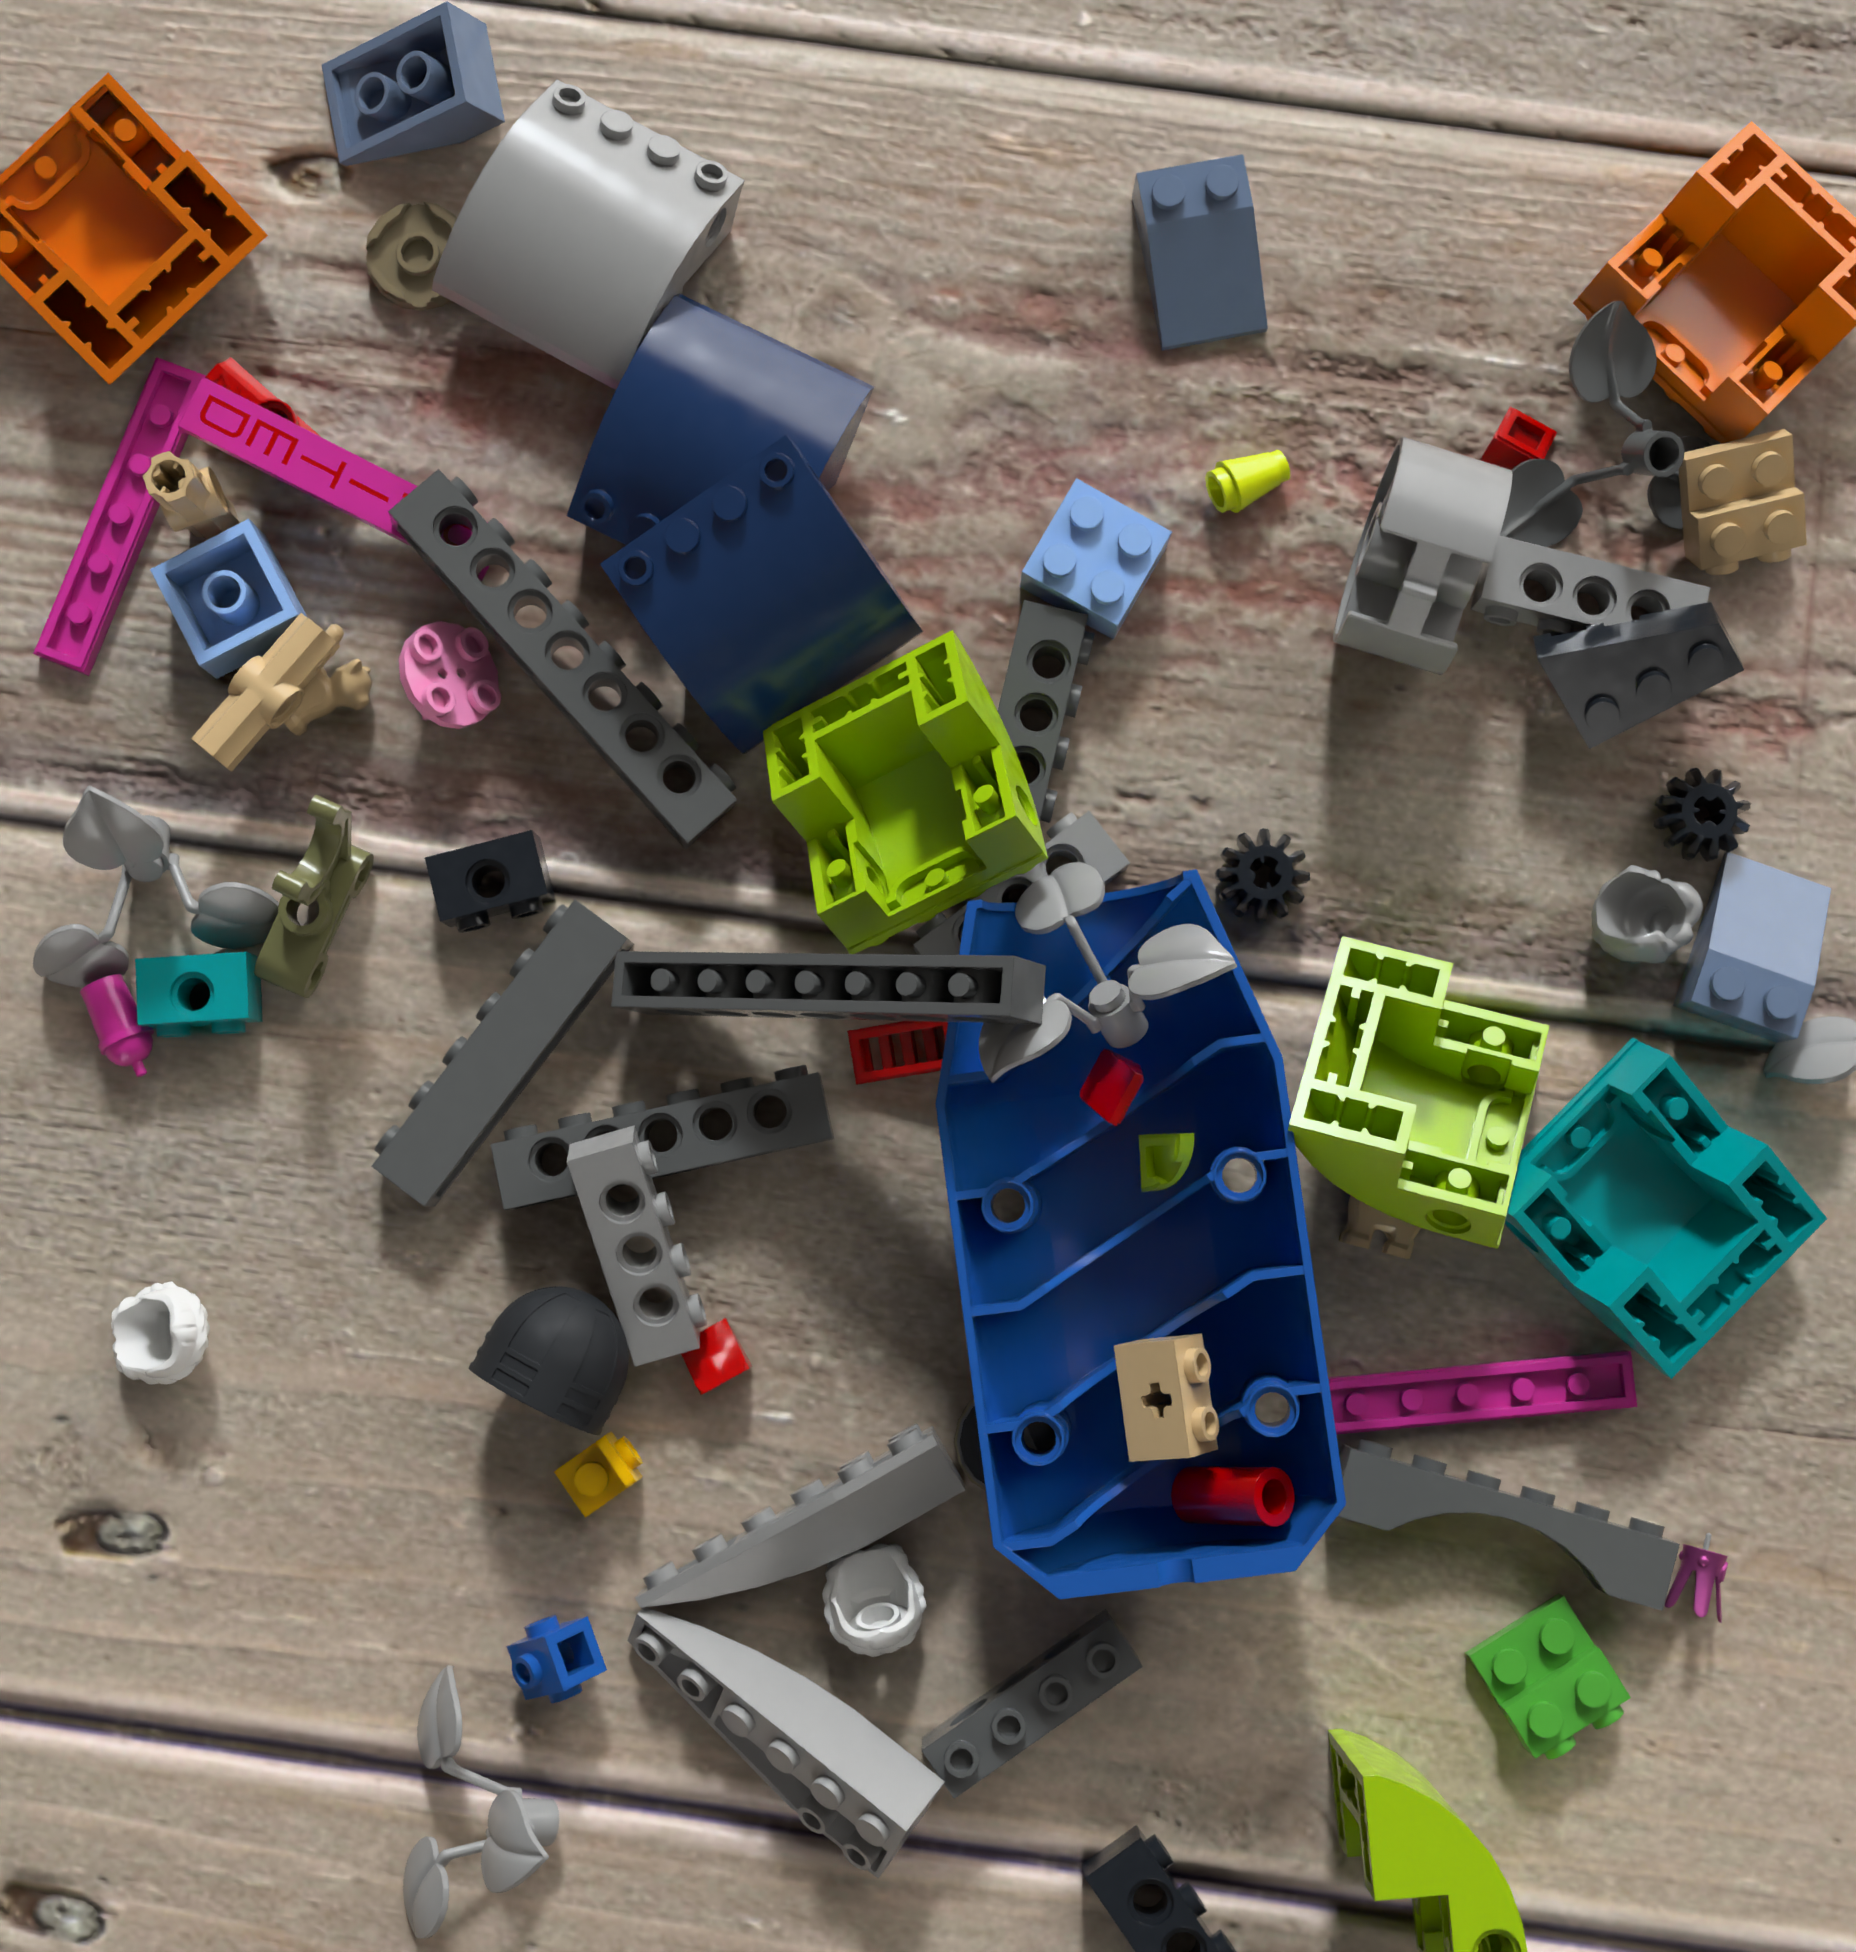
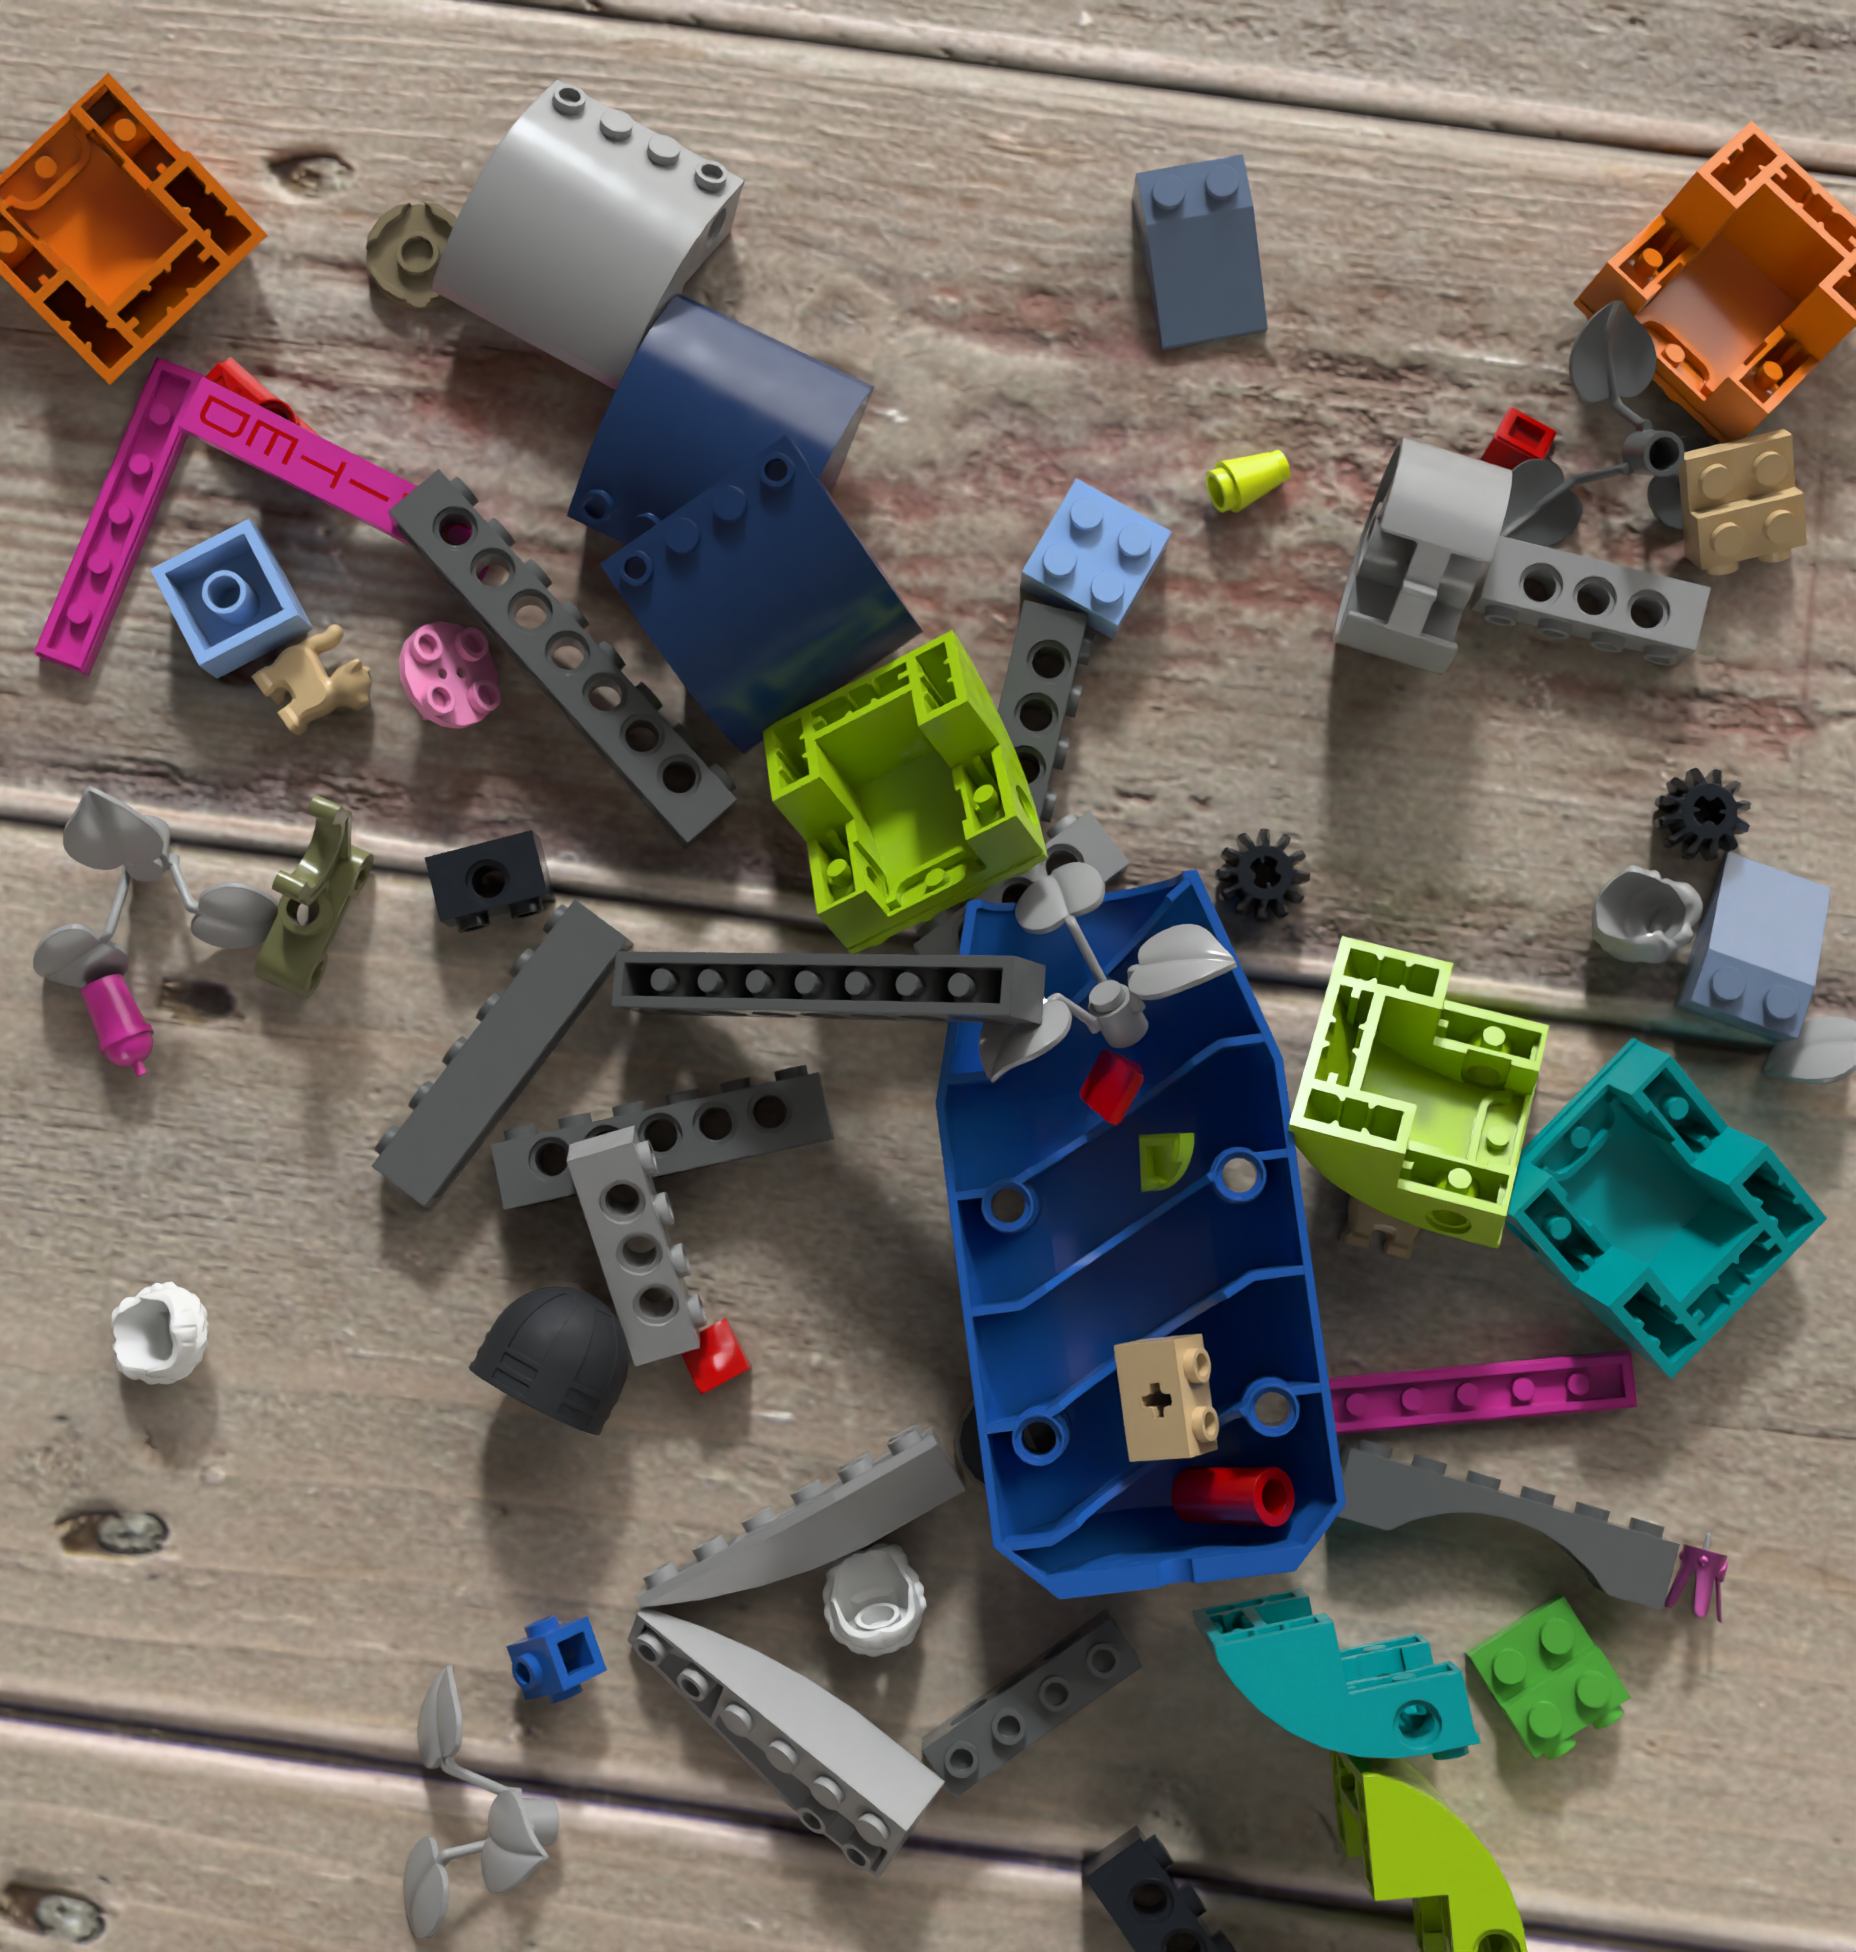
(166, 985): teal brick -> none
(189, 496): tan piece -> none
(266, 692): tan piece -> none
(414, 87): sand blue slope -> none
(600, 1472): yellow bracket -> none
(862, 1055): red slope -> none
(1332, 1696): none -> teal slope
(1636, 667): black wedge -> none

